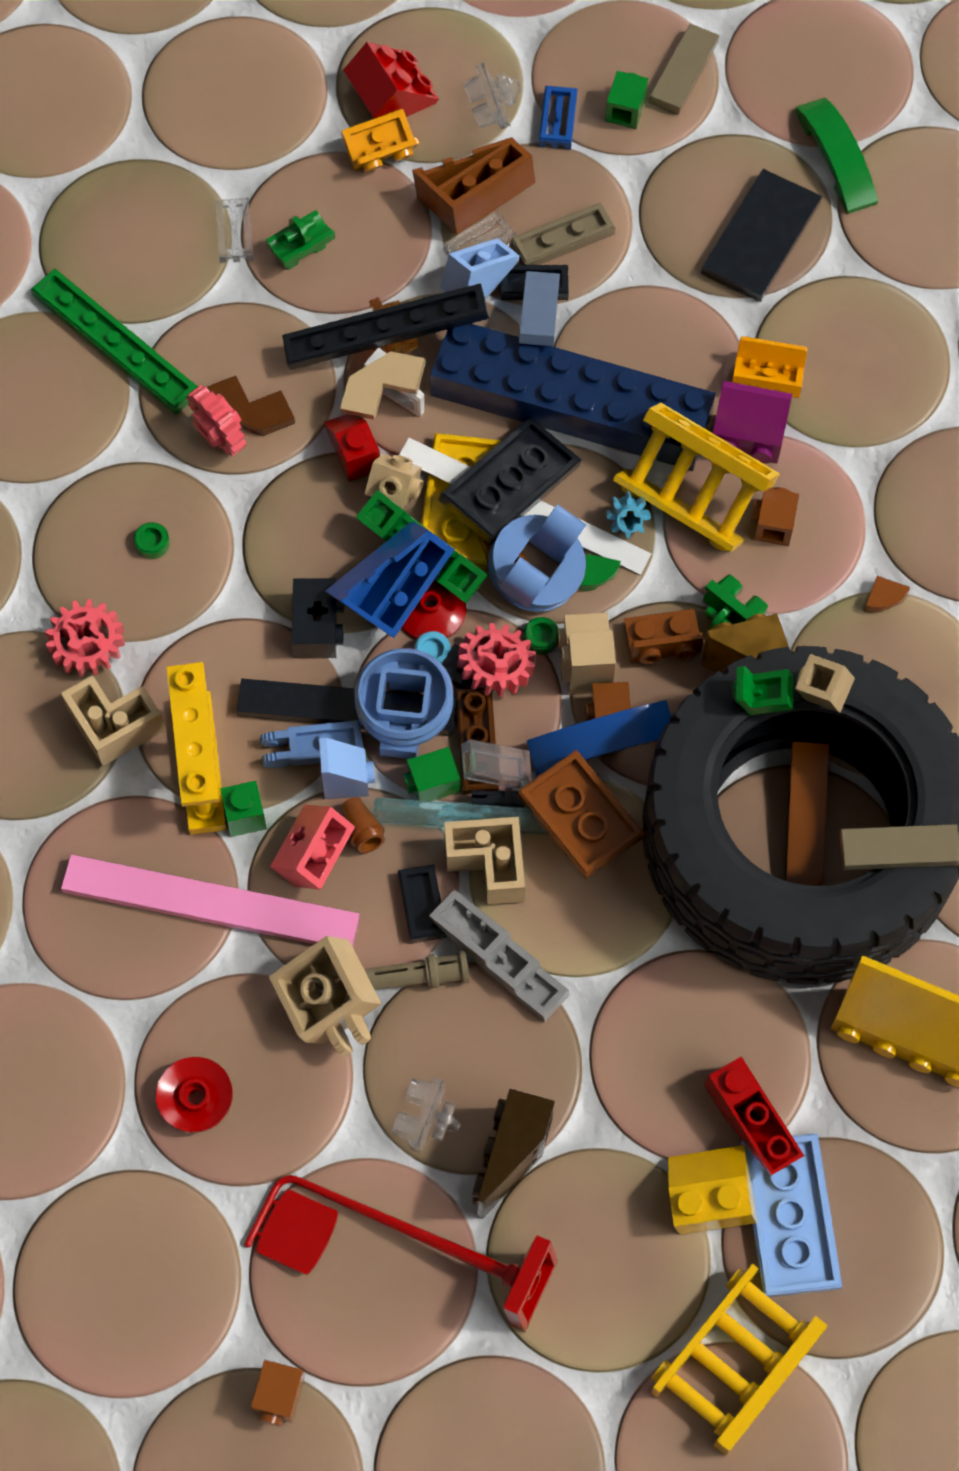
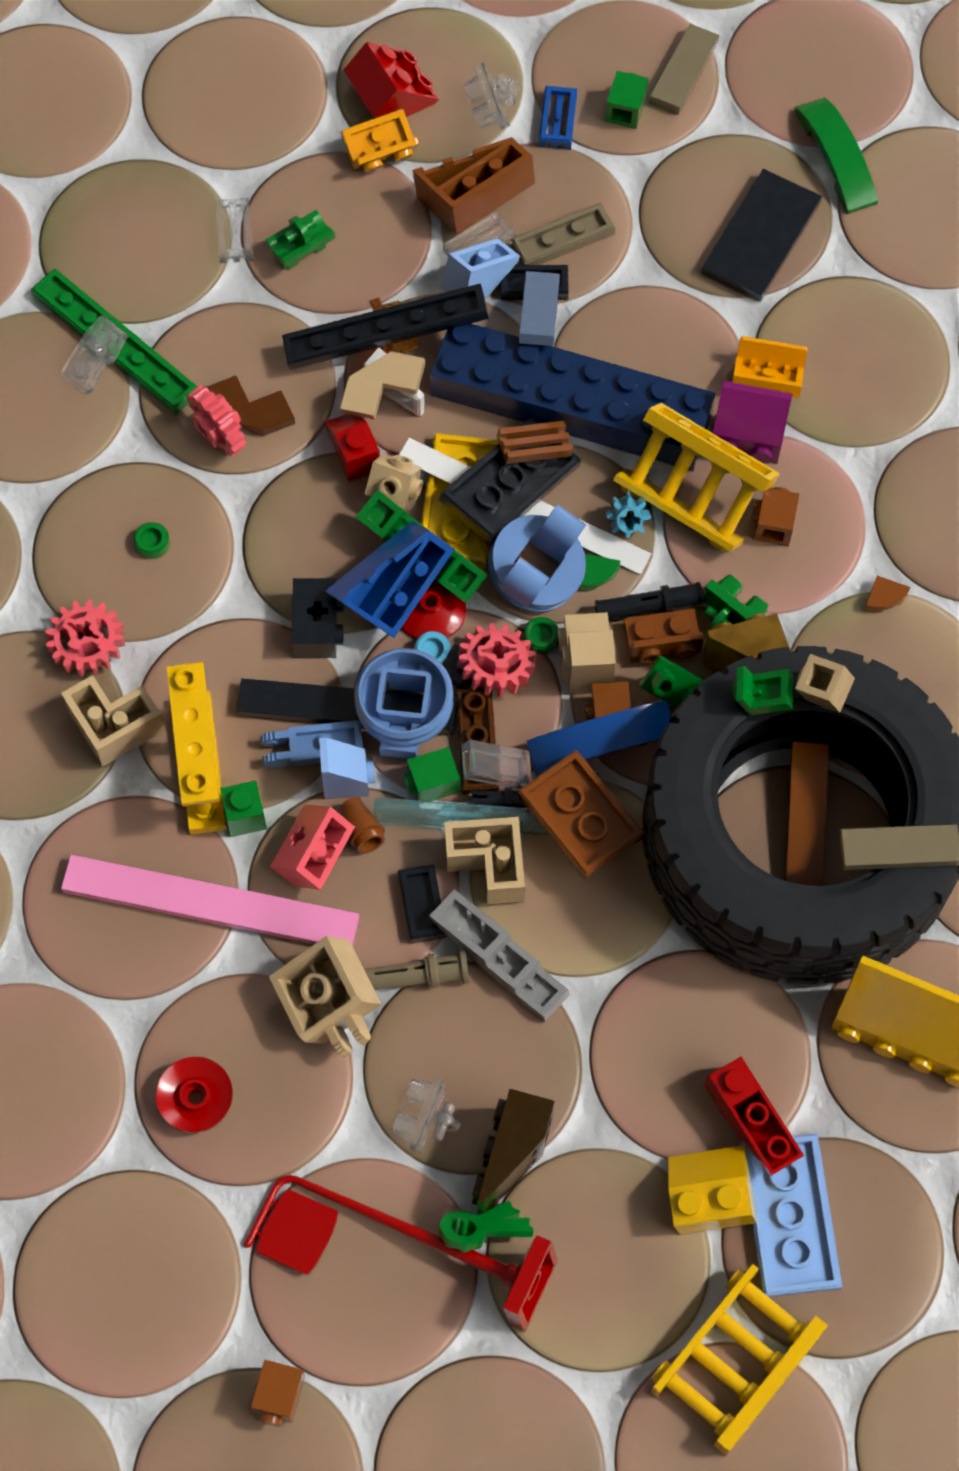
(93, 352): none -> clear slope
(468, 1230): none -> green piece
(533, 437): none -> dark orange tile
(653, 601): none -> black pin
(669, 681): none -> green hips

